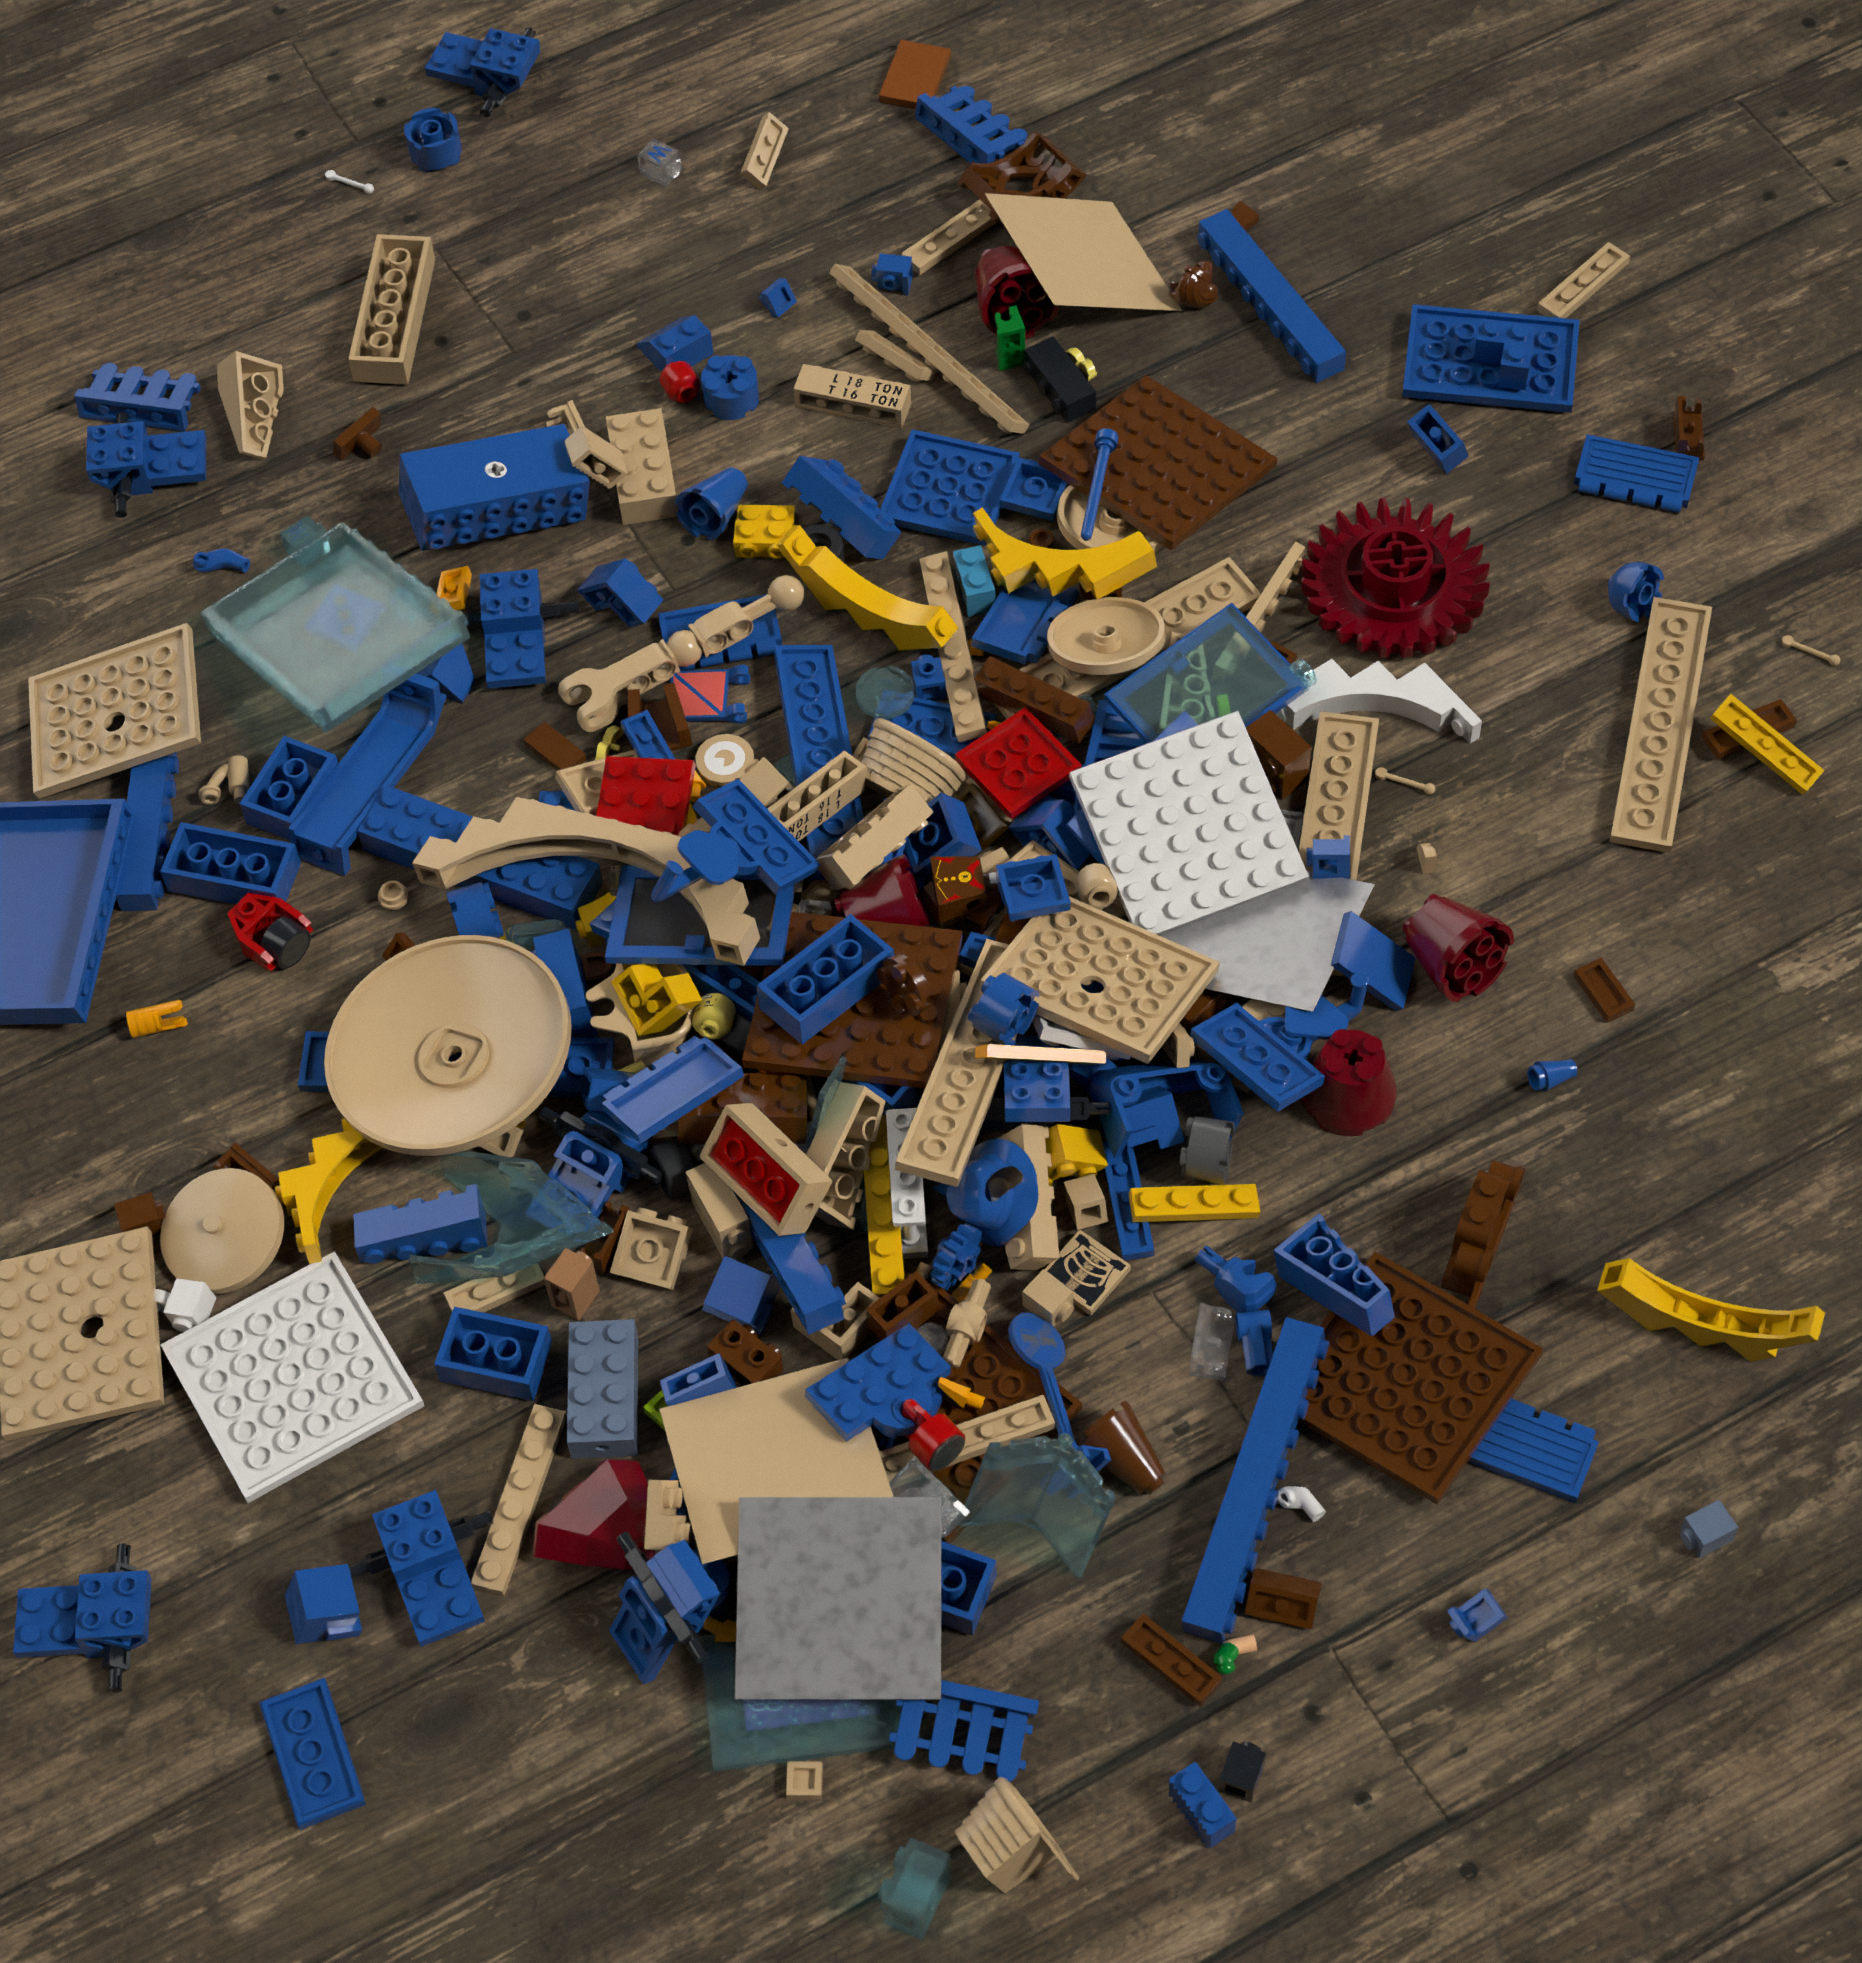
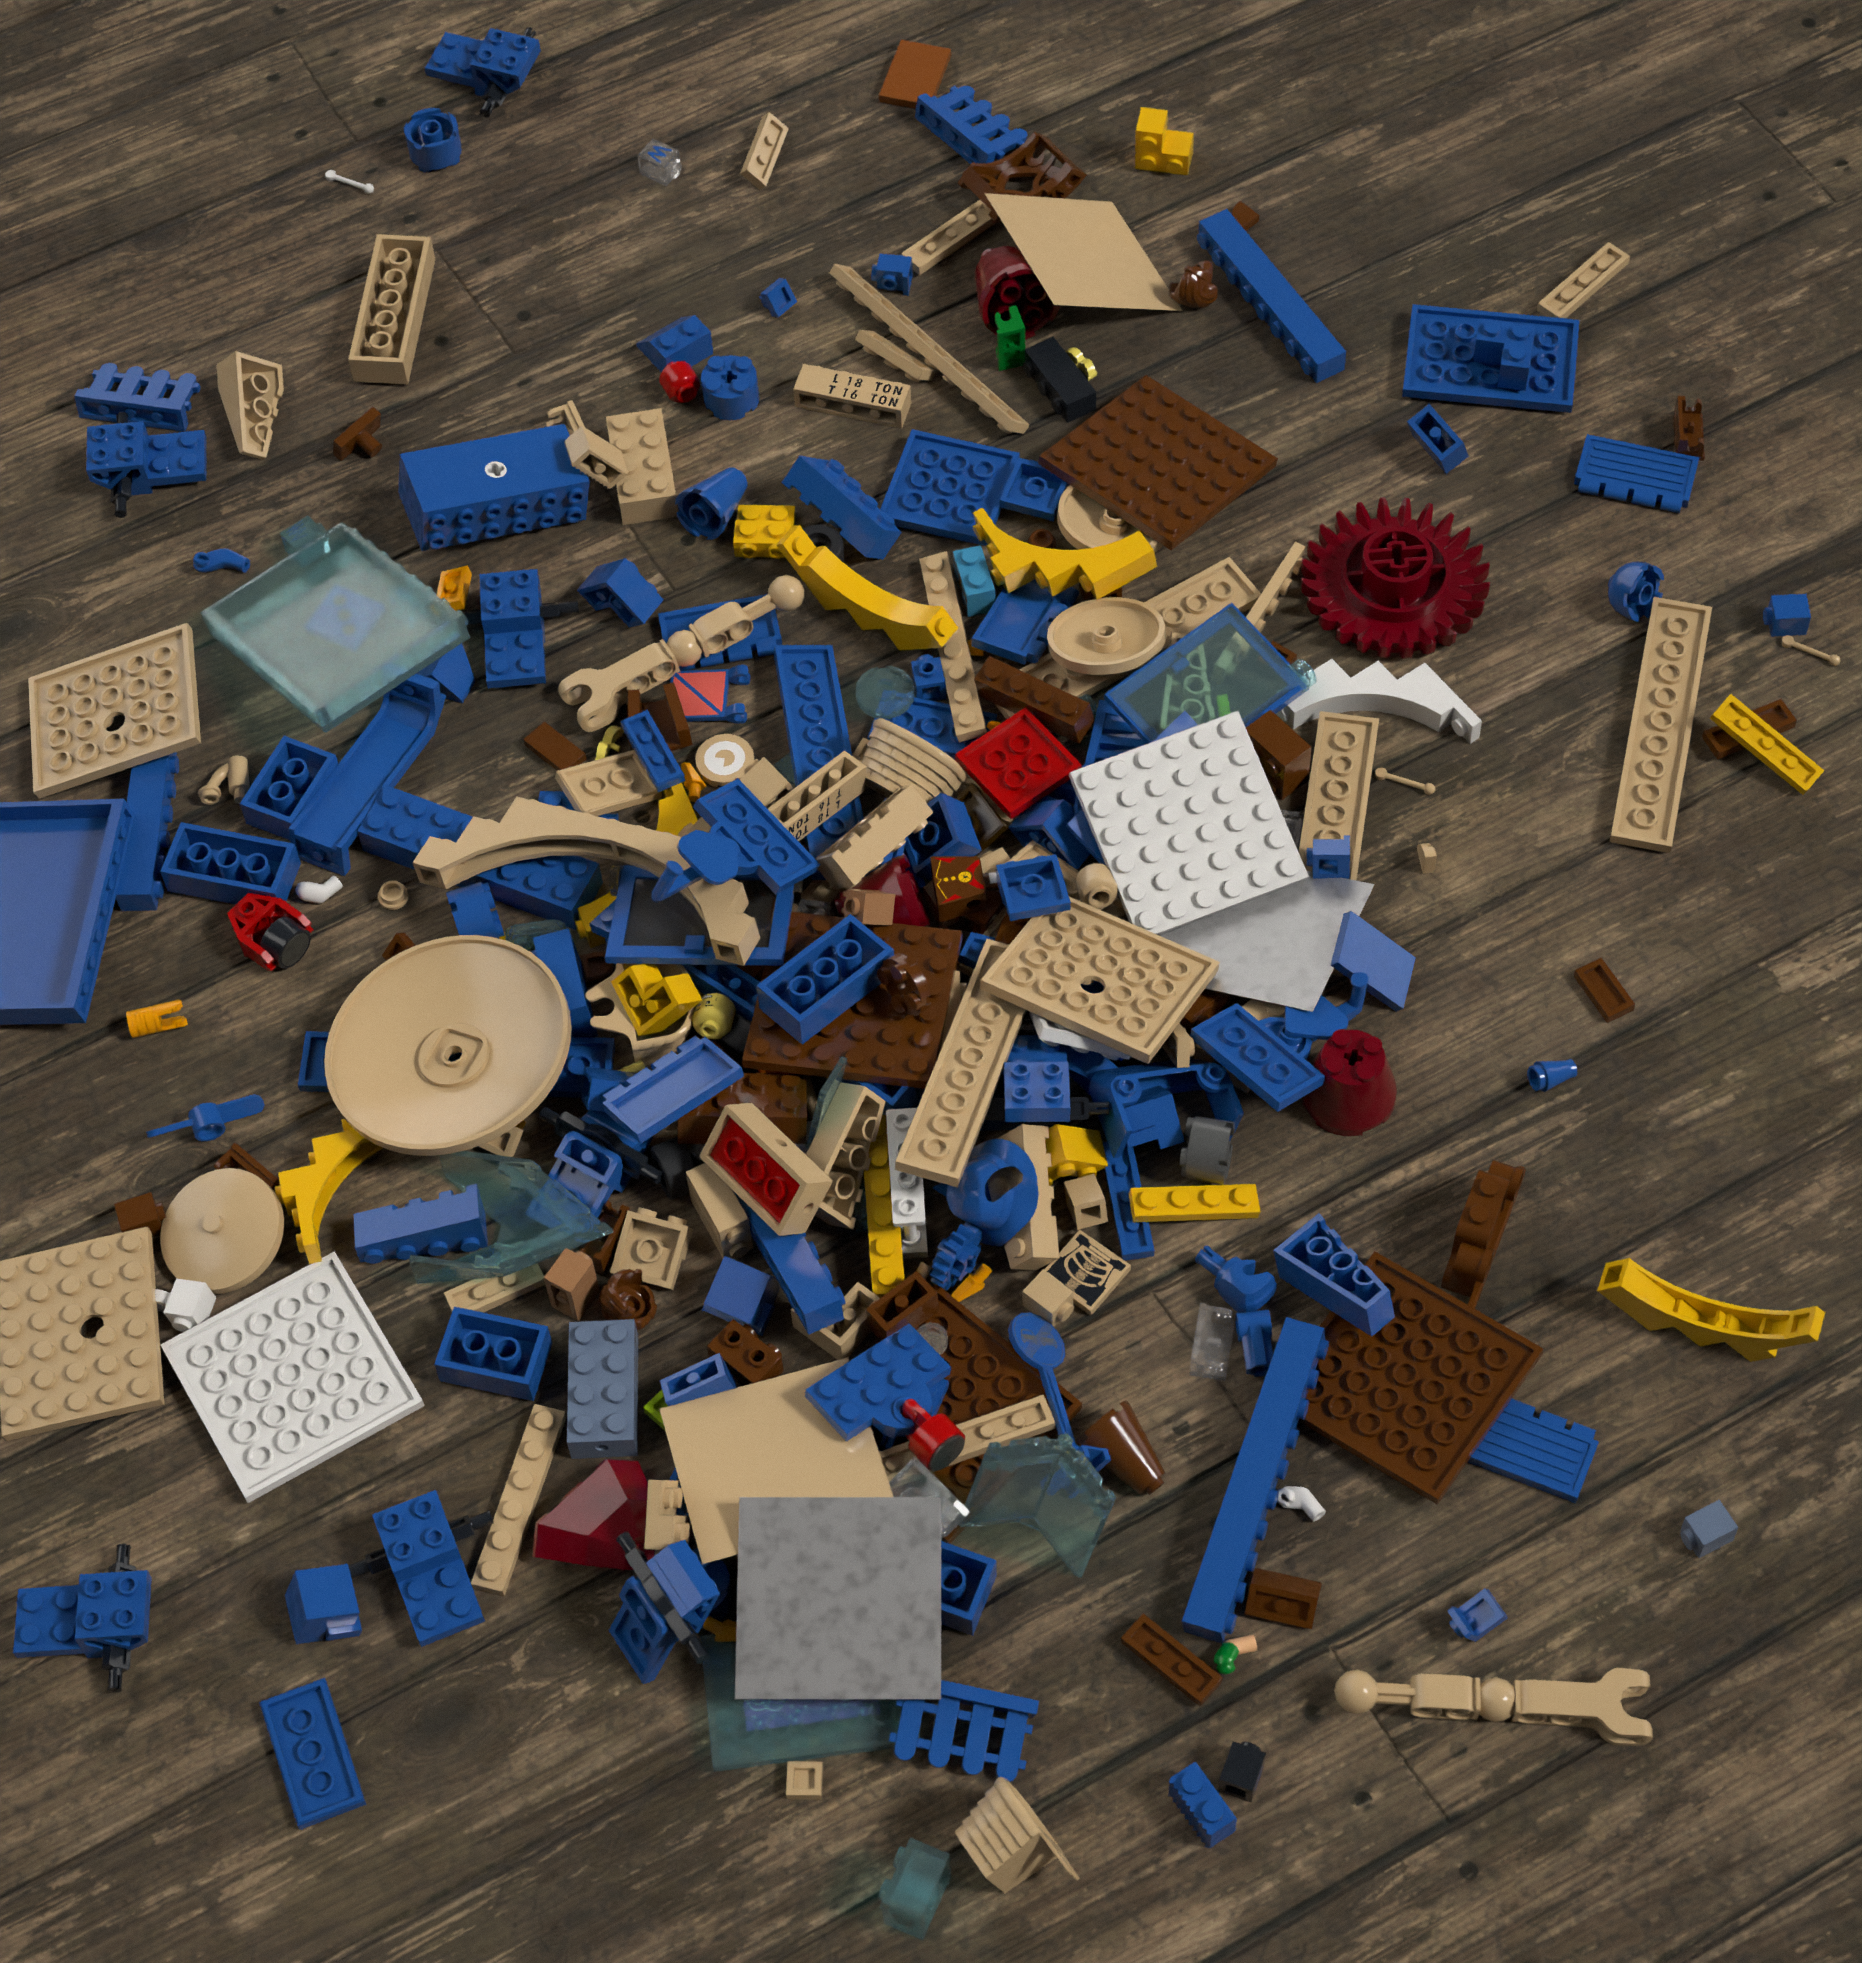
(209, 1118): none -> blue piece
(318, 892): none -> white arm
(627, 1299): none -> reddish brown hair
(647, 792): red plate -> none
(869, 906): none -> medium nougat brick
(961, 1394): light orange bar -> none
(966, 1322): tan axle -> none
(1004, 1008): blue brick -> none
(1040, 1054): tile -> none
(1105, 443): blue piece -> none
(1161, 148): none -> yellow brick
(1458, 946): dark red cone -> none
(1496, 1700): none -> tan piece
(1787, 615): none -> blue brick

